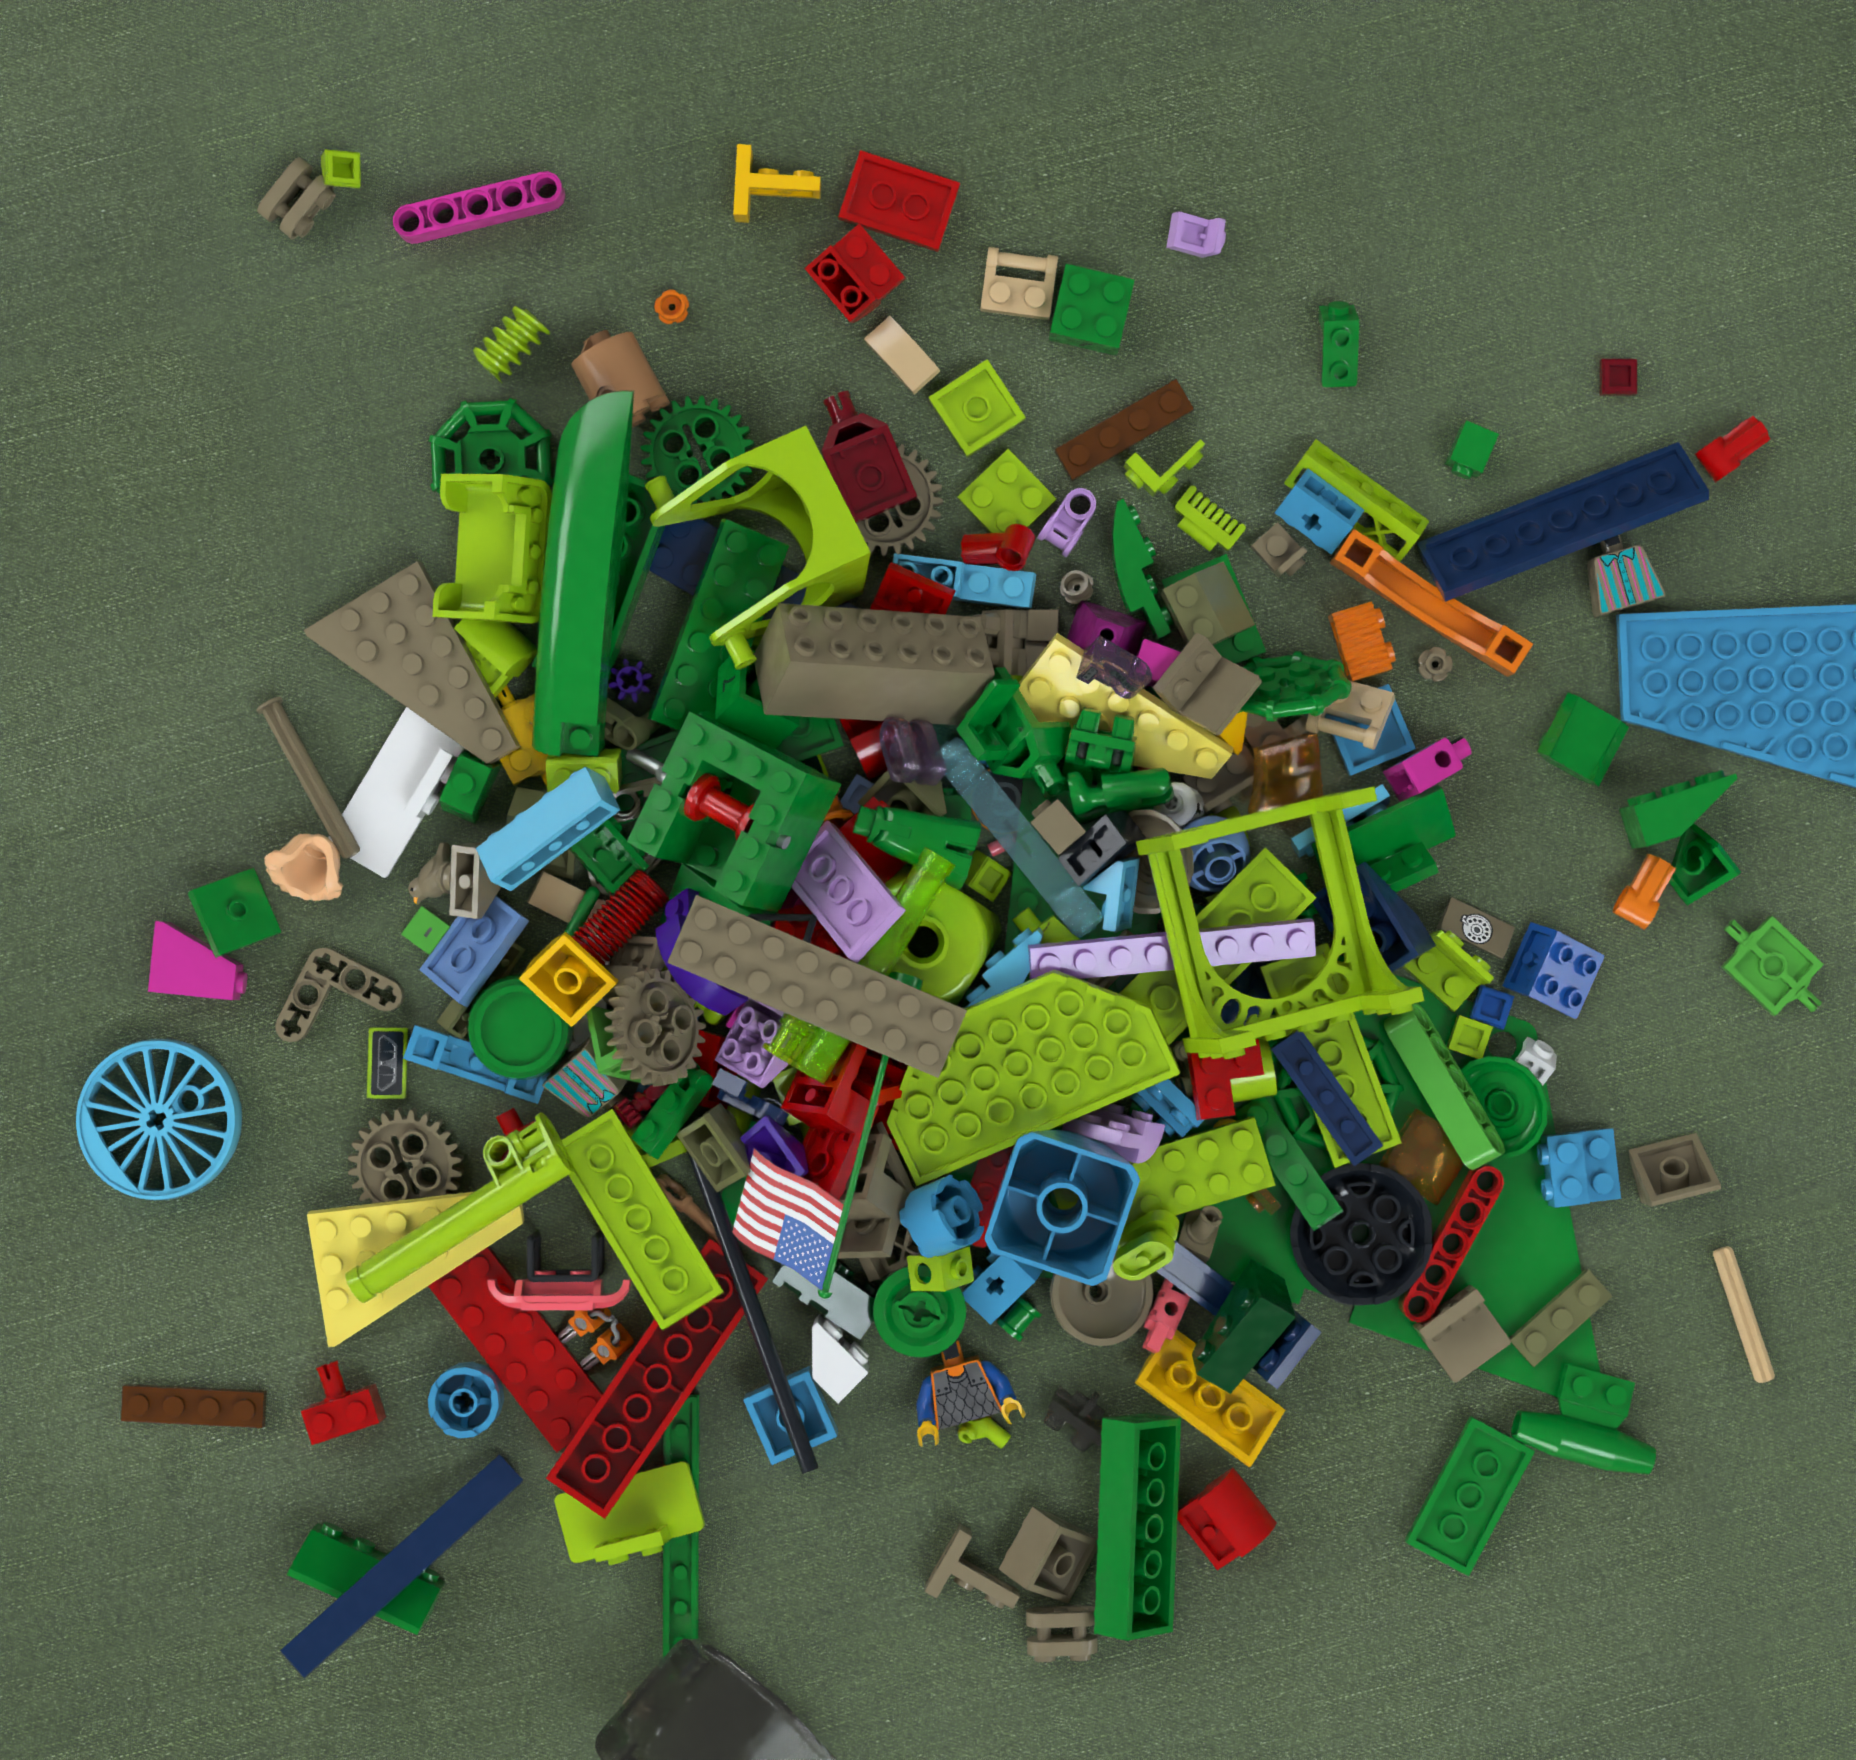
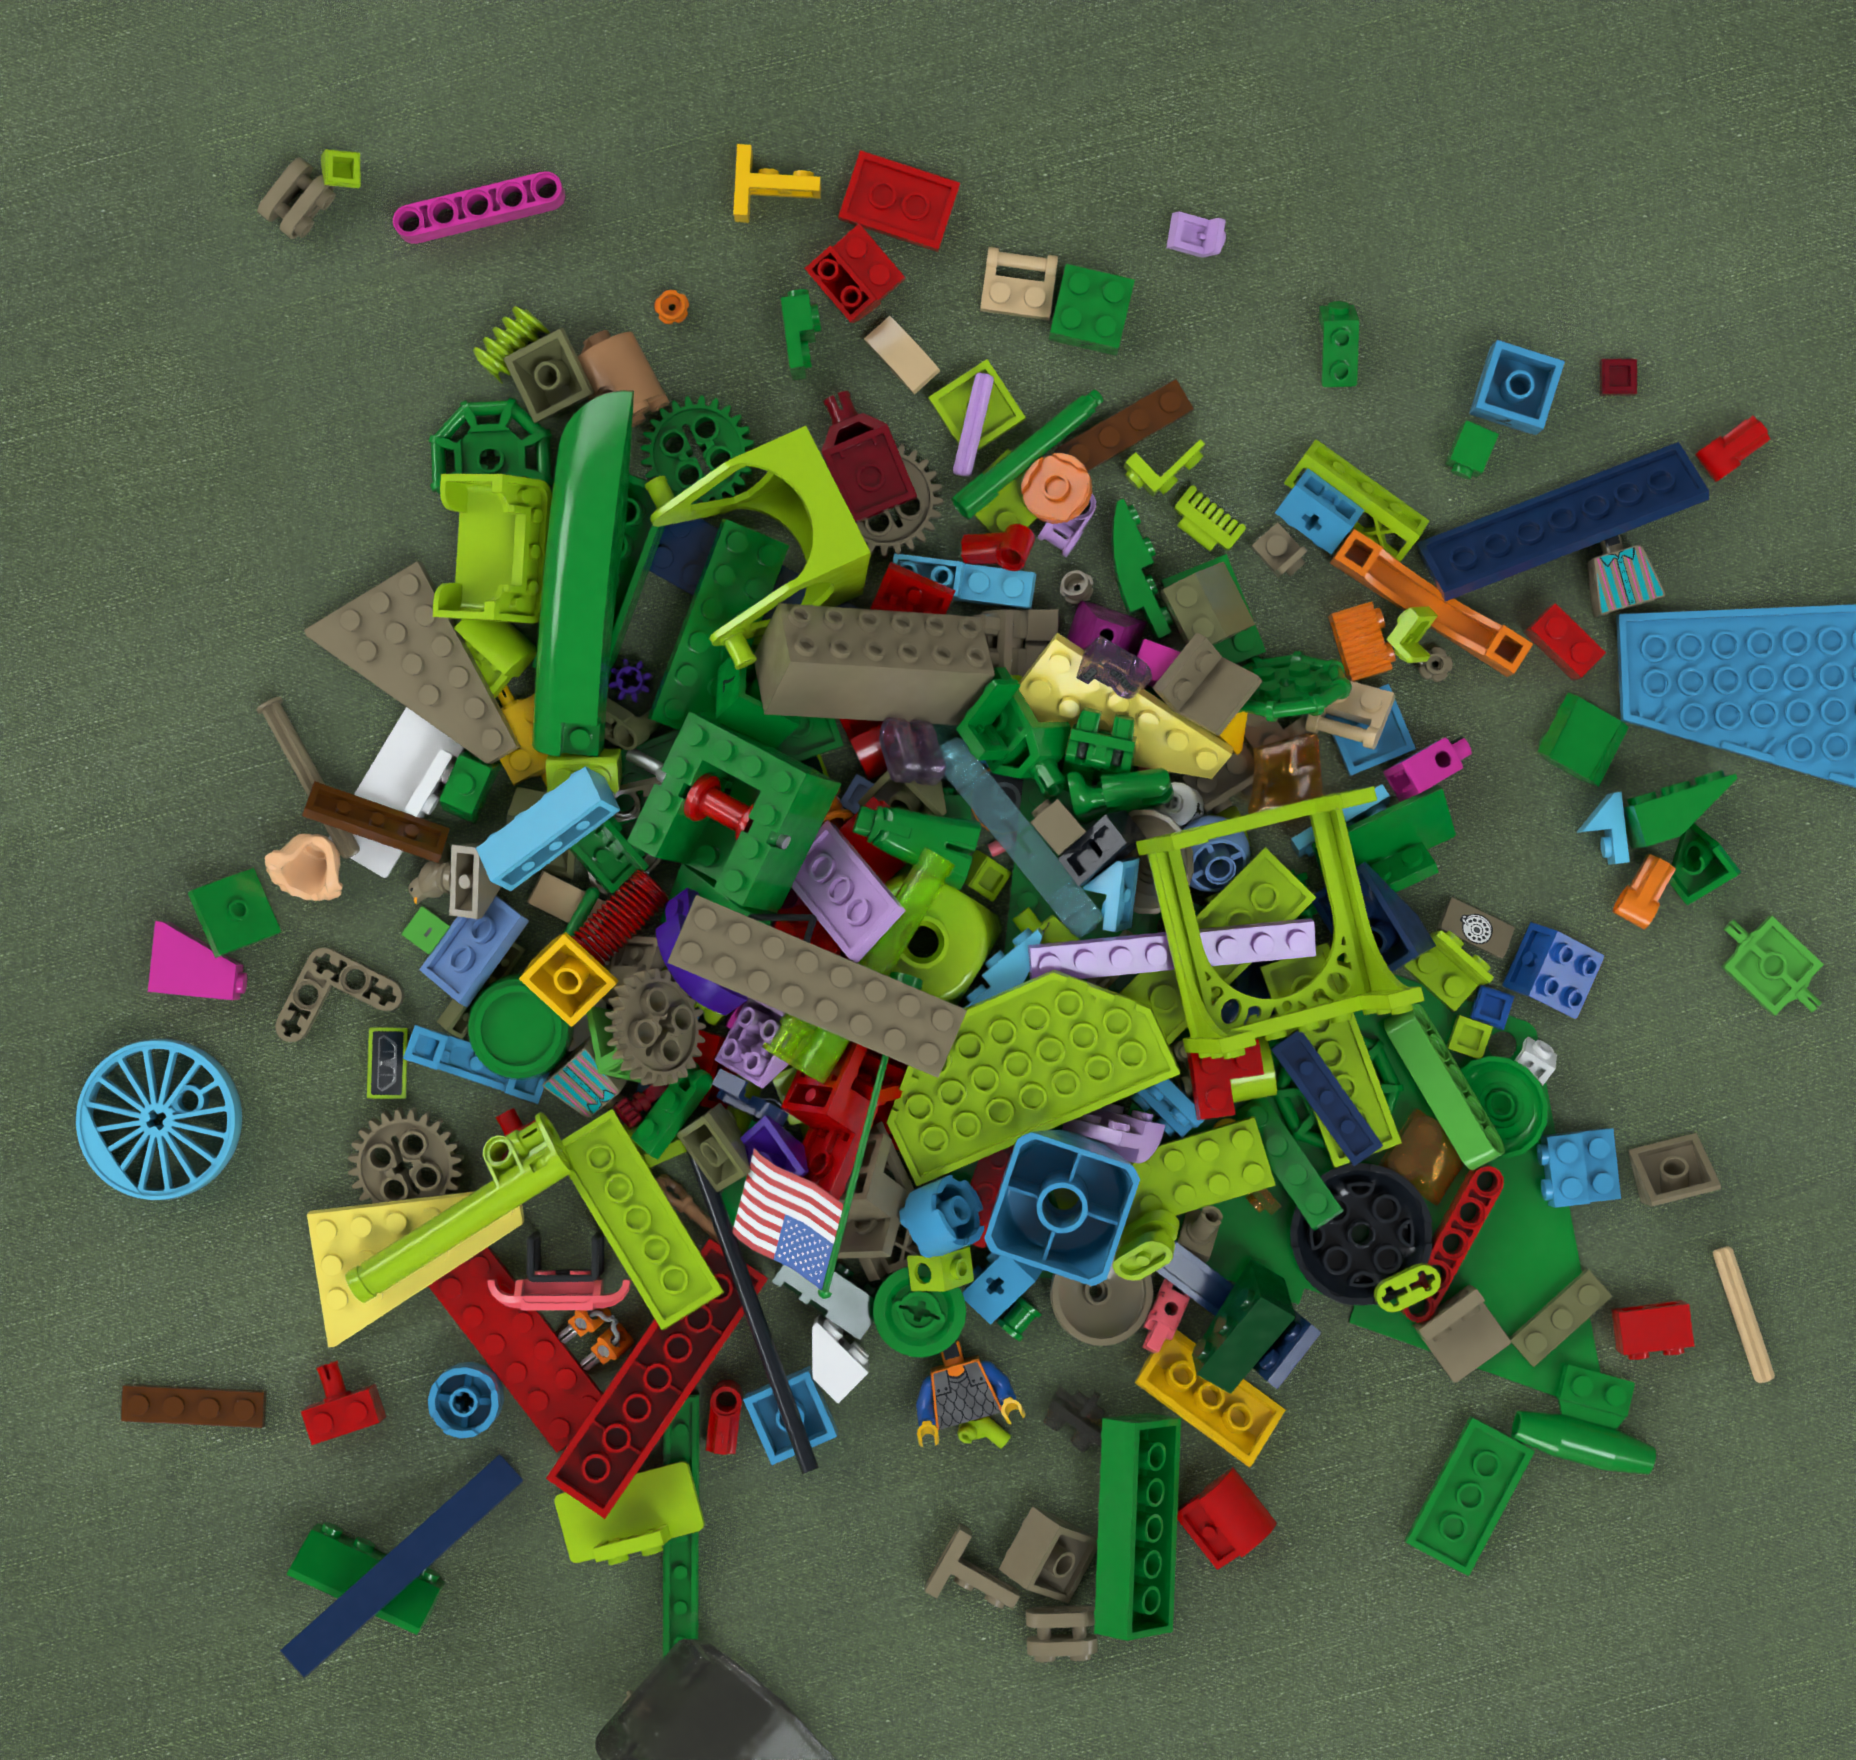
(376, 822): none -> reddish brown plate
(549, 376): none -> olive slope
(724, 1420): none -> red piece
(800, 325): none -> green plate
(973, 424): none -> lavender axle
(986, 487): none -> green piece
(1056, 488): none -> orange tile
(1408, 632): none -> lime bracket
(1411, 1295): none -> lime beam
(1516, 387): none -> dark azure brick
(1564, 642): none -> red brick
(1611, 819): none -> medium azure slope
(1652, 1329): none -> red brick

